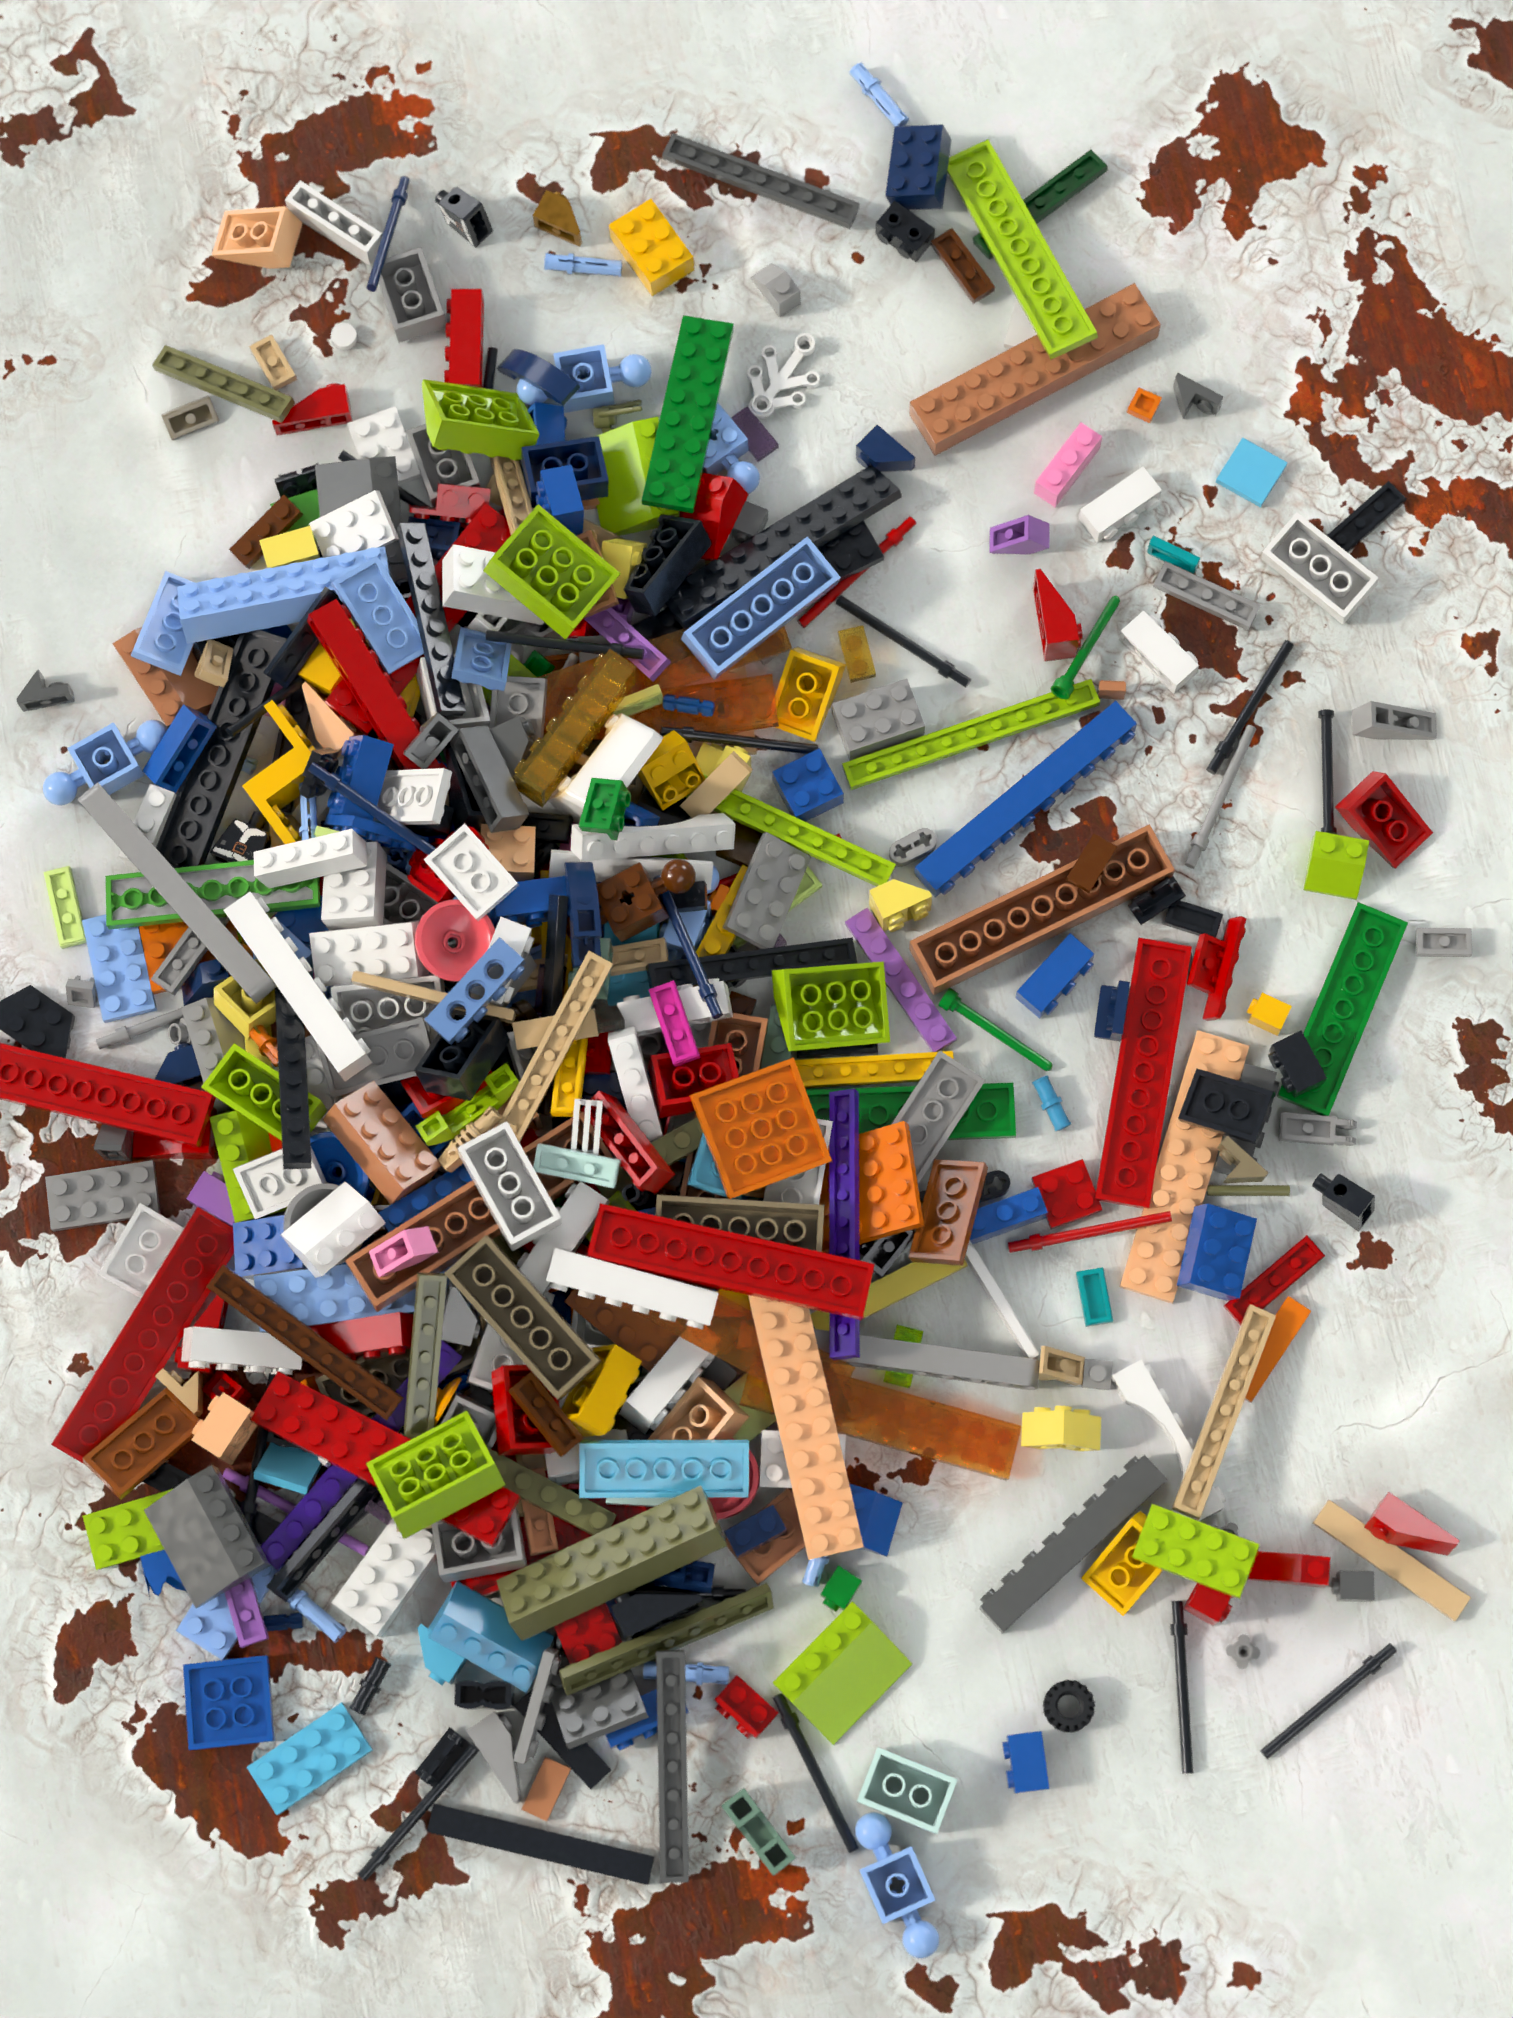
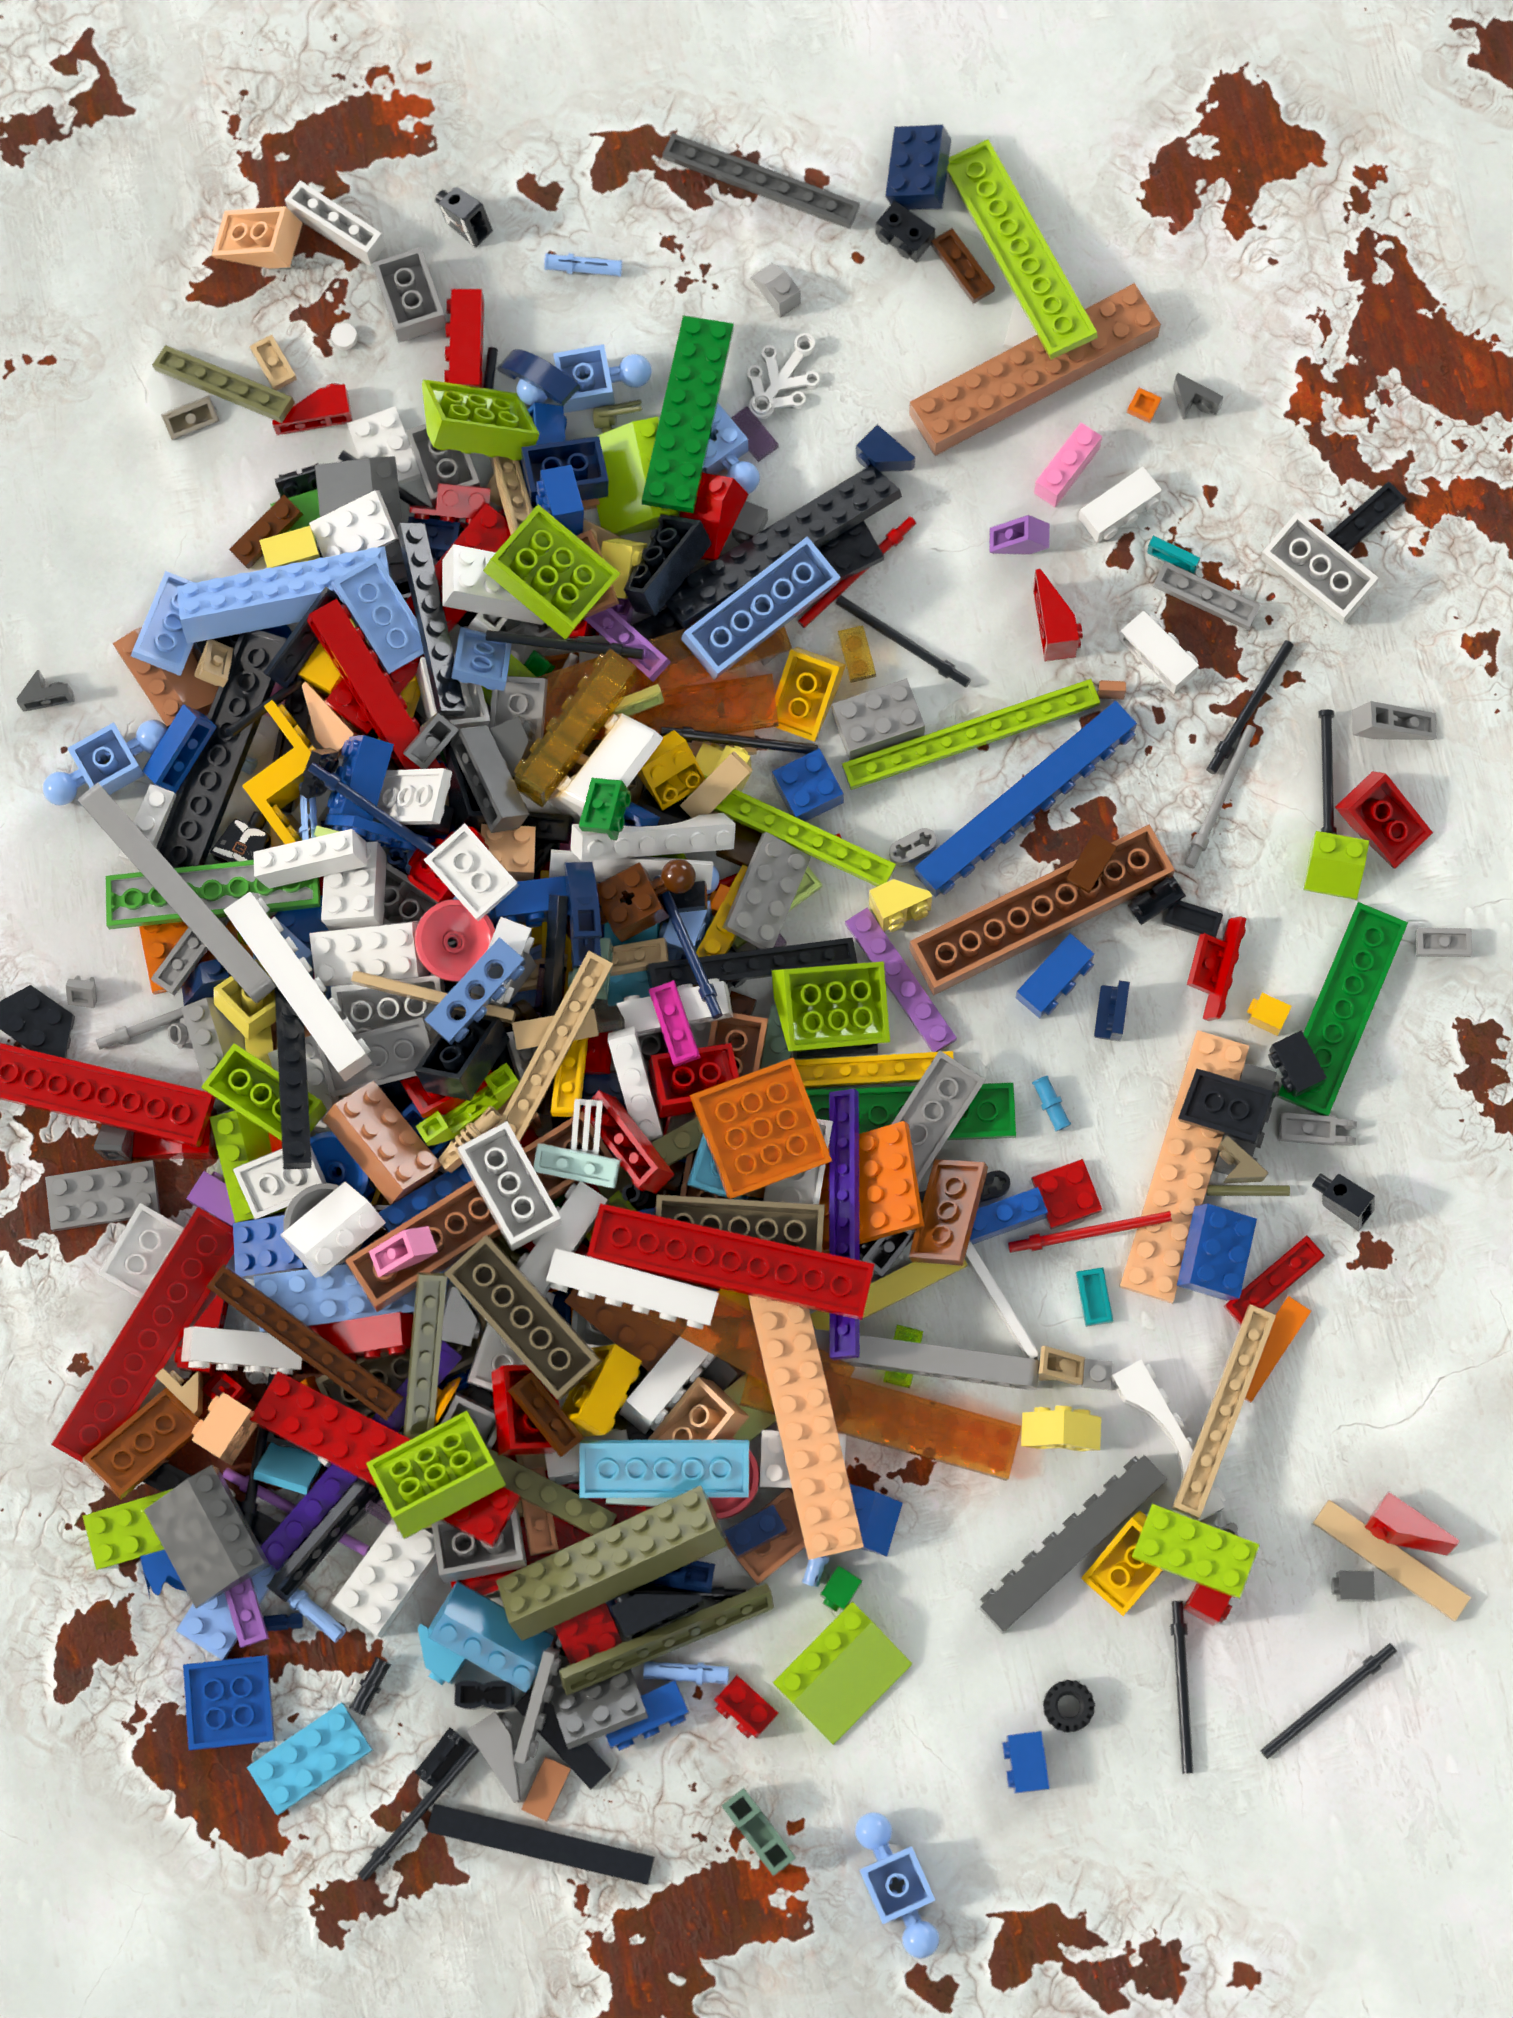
(65, 906): yellowish green tile -> none
(118, 970): light blue plate -> none
(180, 1067): dark blue slope -> none
(266, 1044): orange axle -> none
(398, 200): dark blue bar -> none
(557, 218): pearl gold slope -> none
(651, 247): yellow brick -> none
(672, 1766): dark grey plate -> none
(688, 705): blue axle -> none
(790, 1722): black bar -> none
(872, 88): light blue pin -> none
(907, 1790): light aqua brick -> none
(952, 1002): green piece -> none
(1057, 191): dark green plate -> none
(1064, 686): green piece -> none
(1143, 1073): red plate -> none
(1235, 1651): light grey plate -> none
(1251, 472): medium azure tile -> none
(1291, 1569): red slope -> none

